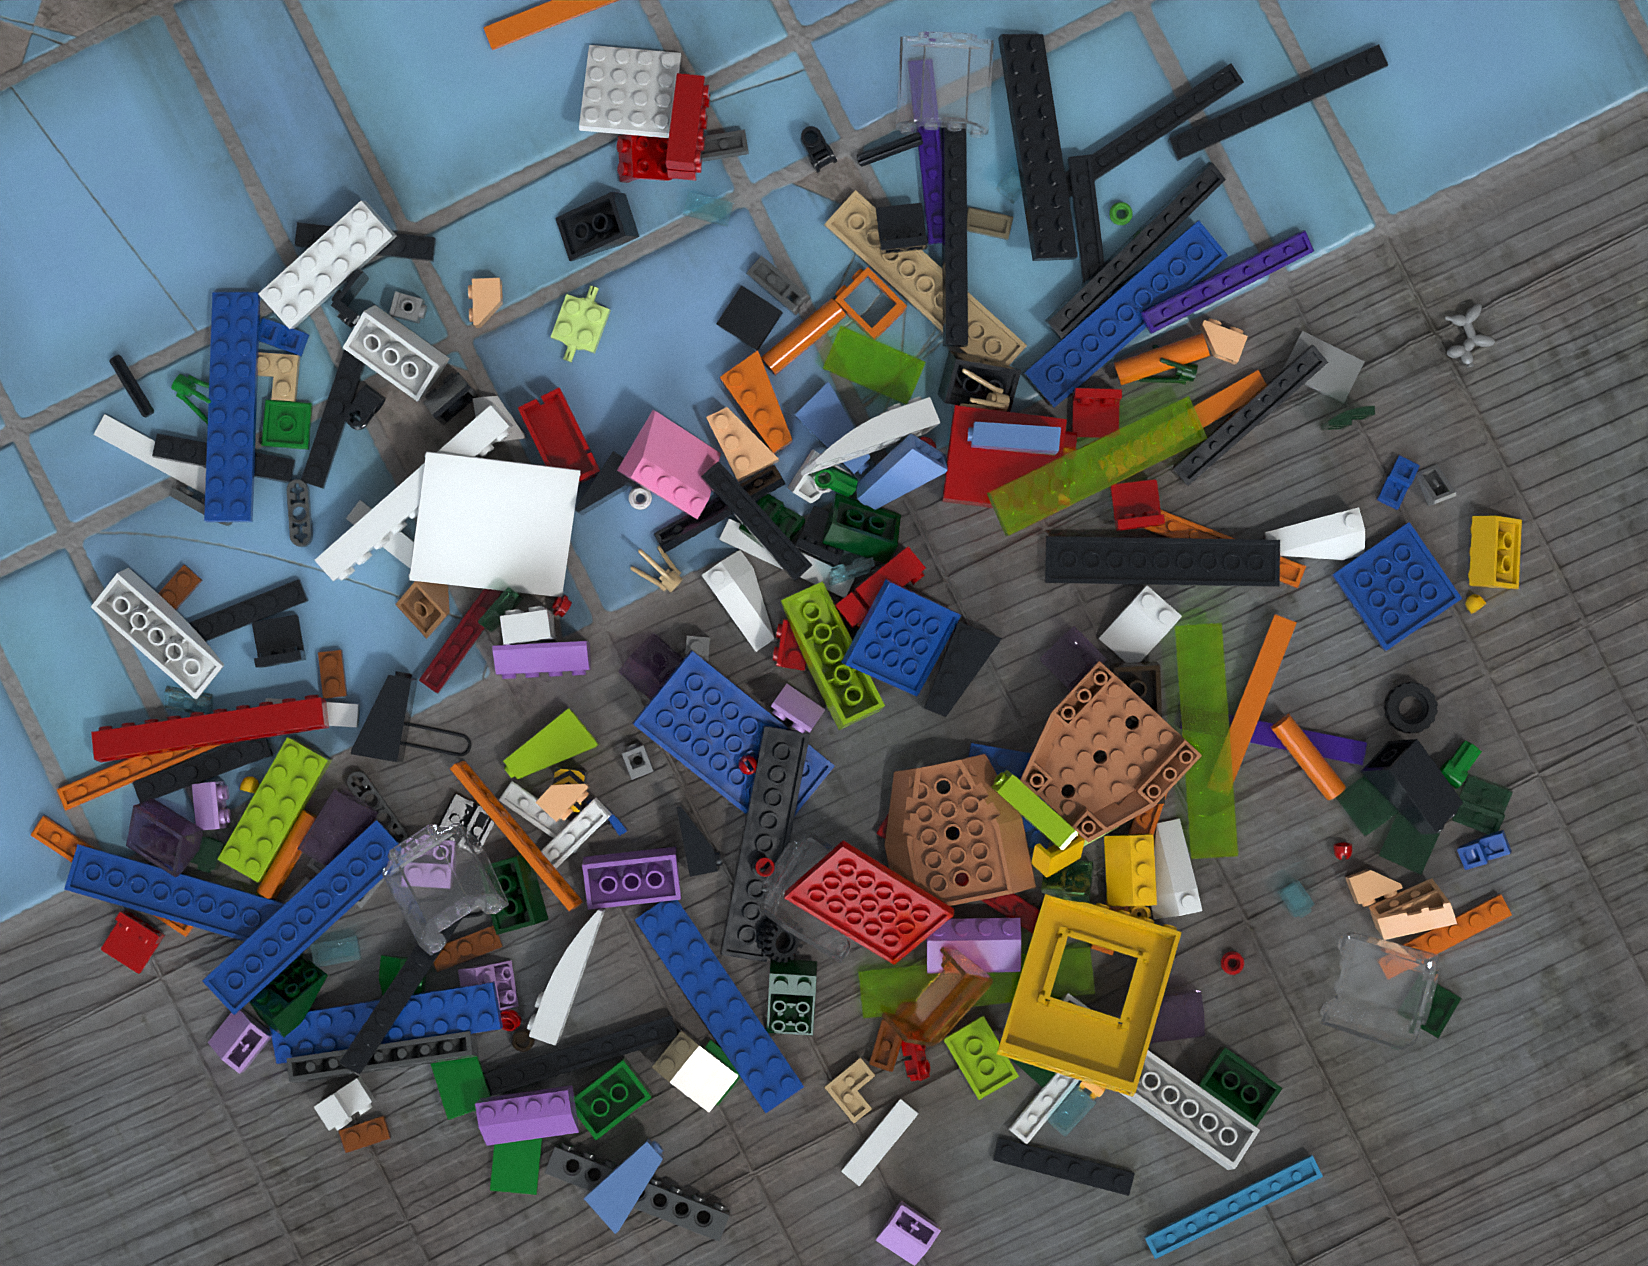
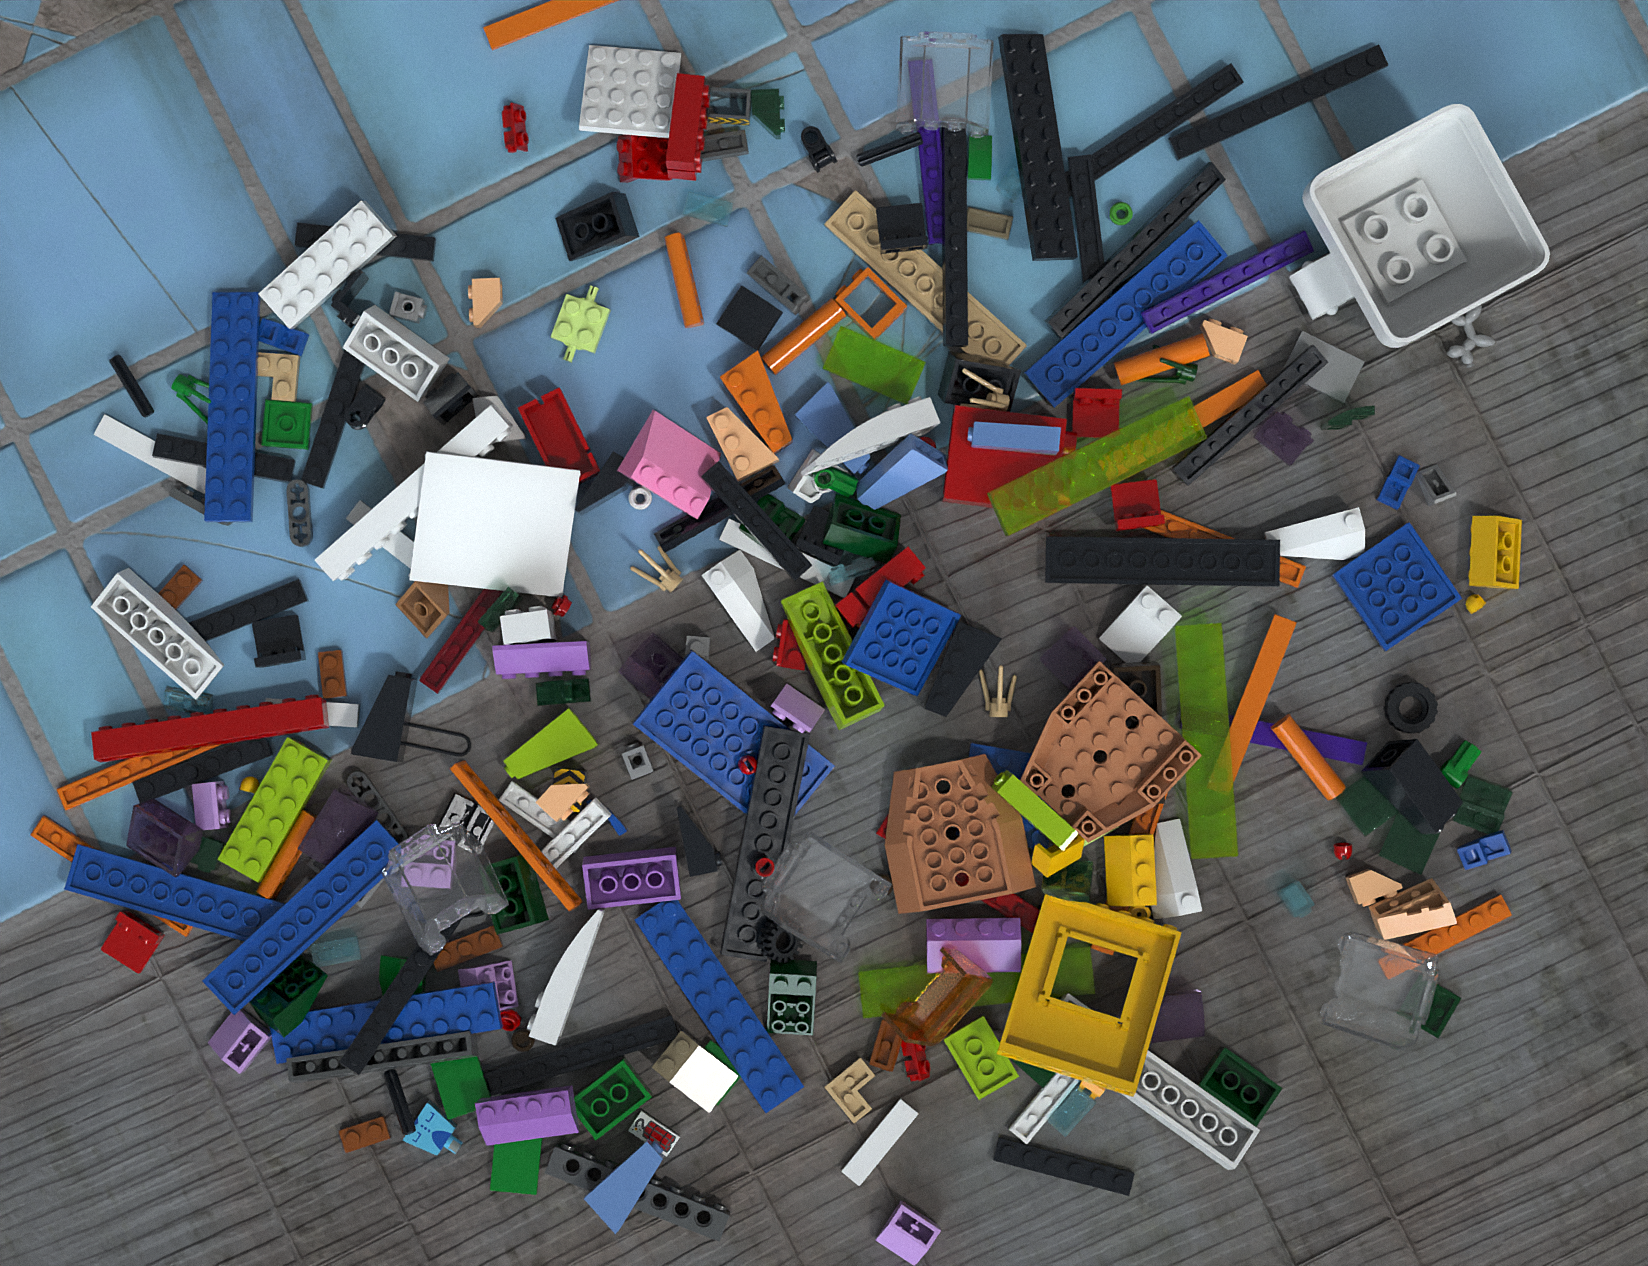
(345, 1102): white brick -> none
(399, 1102): none -> black axle
(433, 1131): none -> medium azure torso
(515, 117): none -> red hinge
(562, 692): none -> clear green slope
(647, 1127): none -> tile
(684, 280): none -> orange brick
(731, 93): none -> dark grey piece
(766, 110): none -> clear green slope
(868, 902): red plate -> none
(980, 158): none -> green slope
(999, 706): none -> tan plant
(1233, 1206): dark azure plate -> none
(1239, 963): red plate -> none
(1283, 437): none -> clear purple bracket
(1419, 229): none -> white piece

